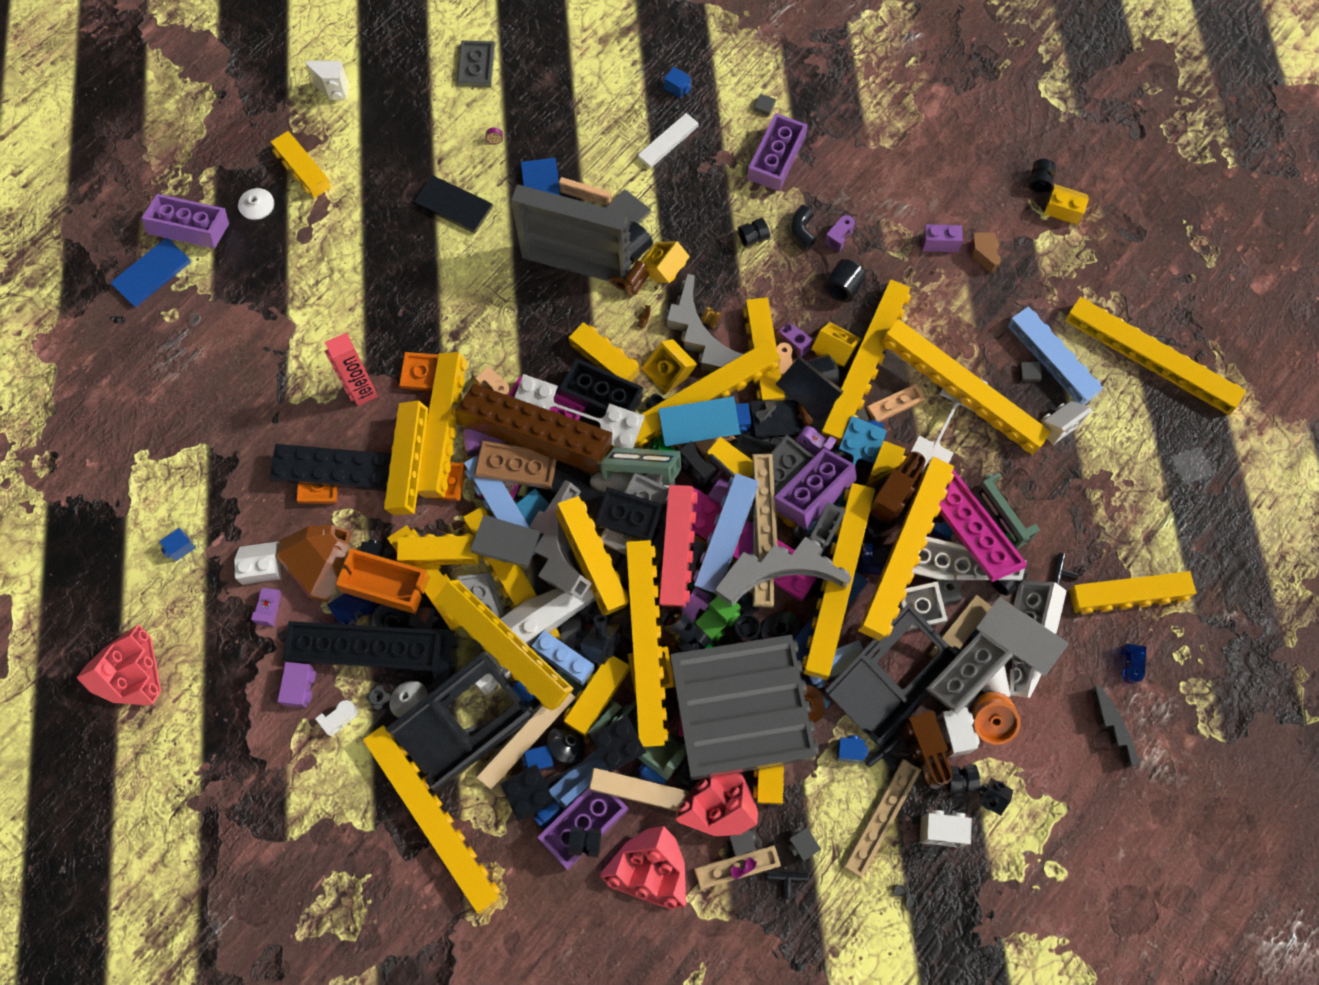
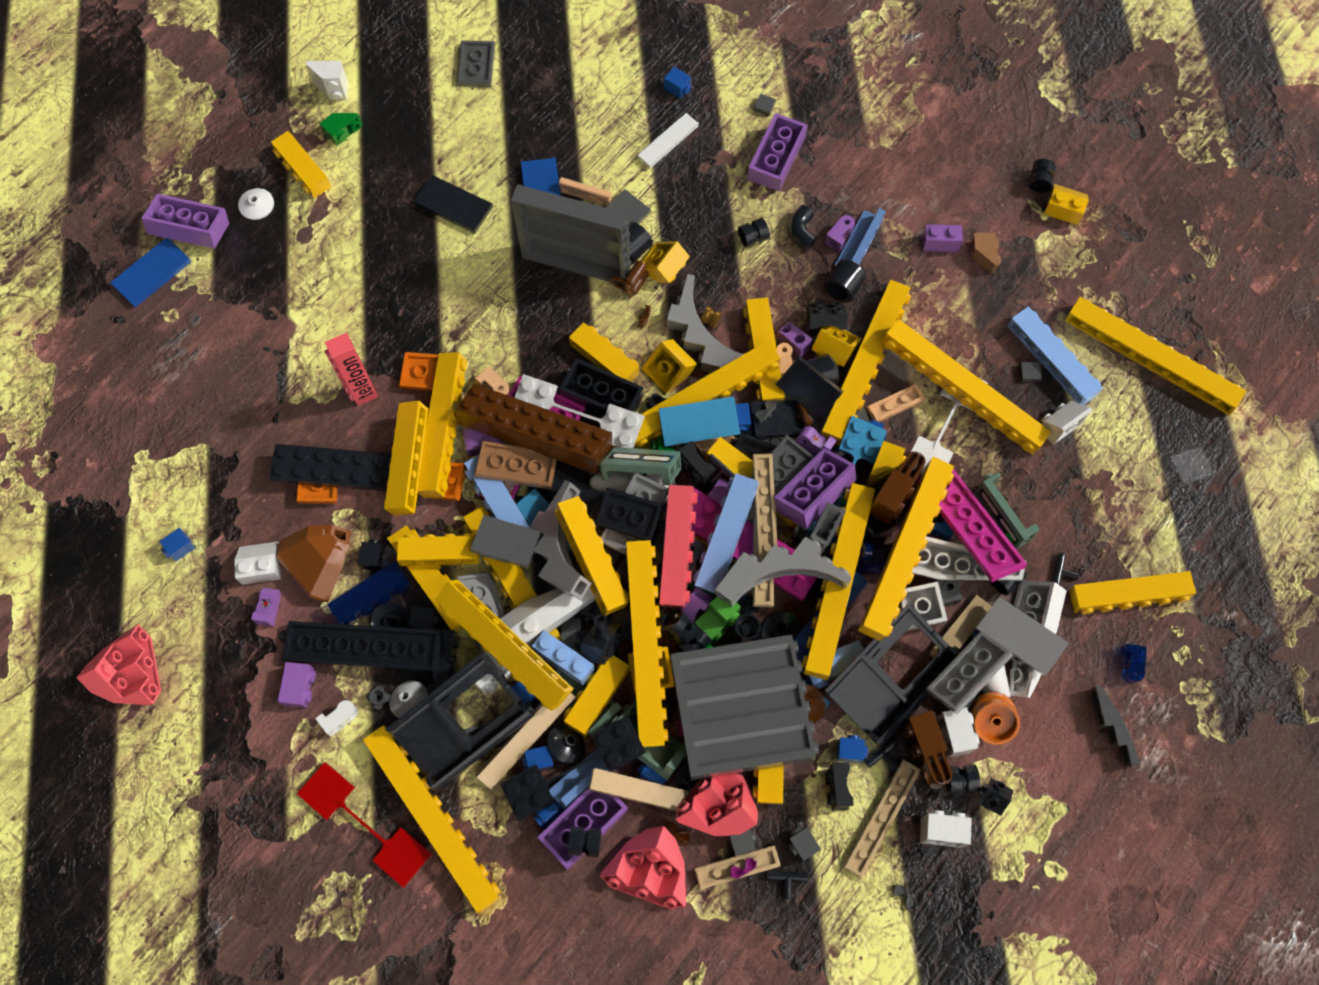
(340, 126): none -> green slope
(382, 581): orange piece -> none
(400, 855): none -> red hinge
(494, 136): tile -> none
(682, 837): none -> reddish brown piece
(827, 315): none -> black brick
(839, 795): none -> black brick
(862, 236): none -> medium blue panel

